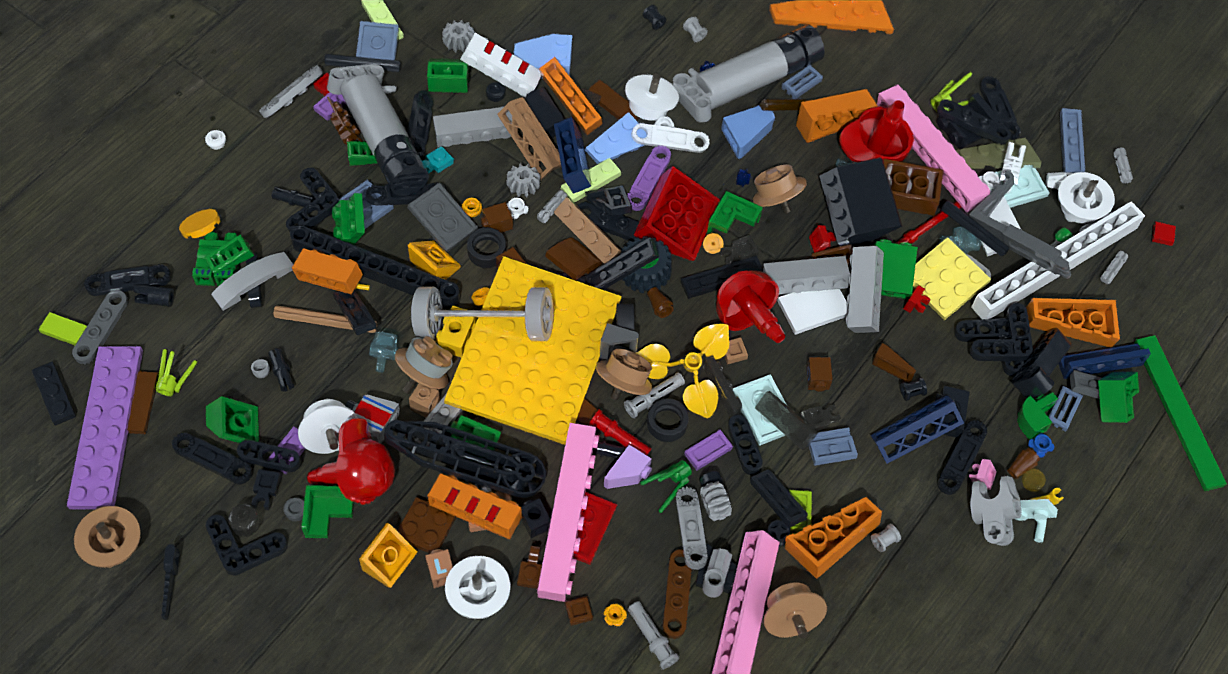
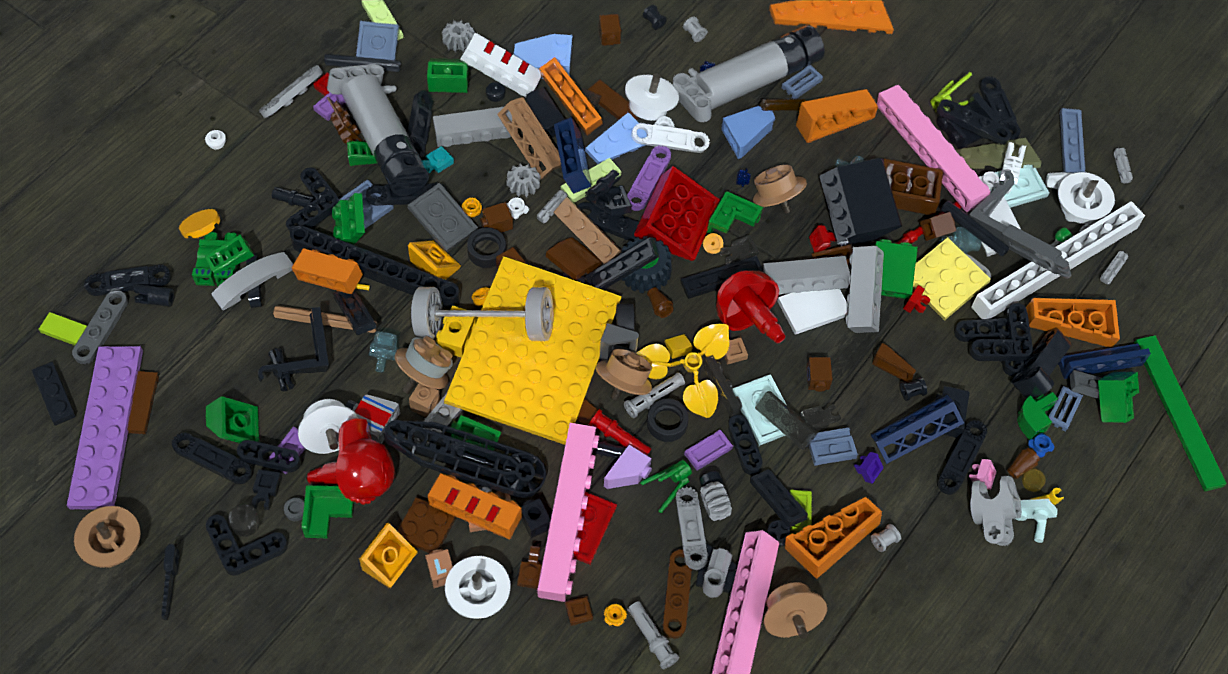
(167, 383): lime plant -> none
(260, 368): light grey hinge -> none
(305, 366): none -> black hinge
(603, 185): none -> black pin
(609, 29): none -> reddish brown brick
(678, 346): none -> yellow slope
(870, 467): none -> dark purple tile
(878, 134): red piece -> none
(938, 226): none -> reddish brown brick
(1163, 233): red tile -> none

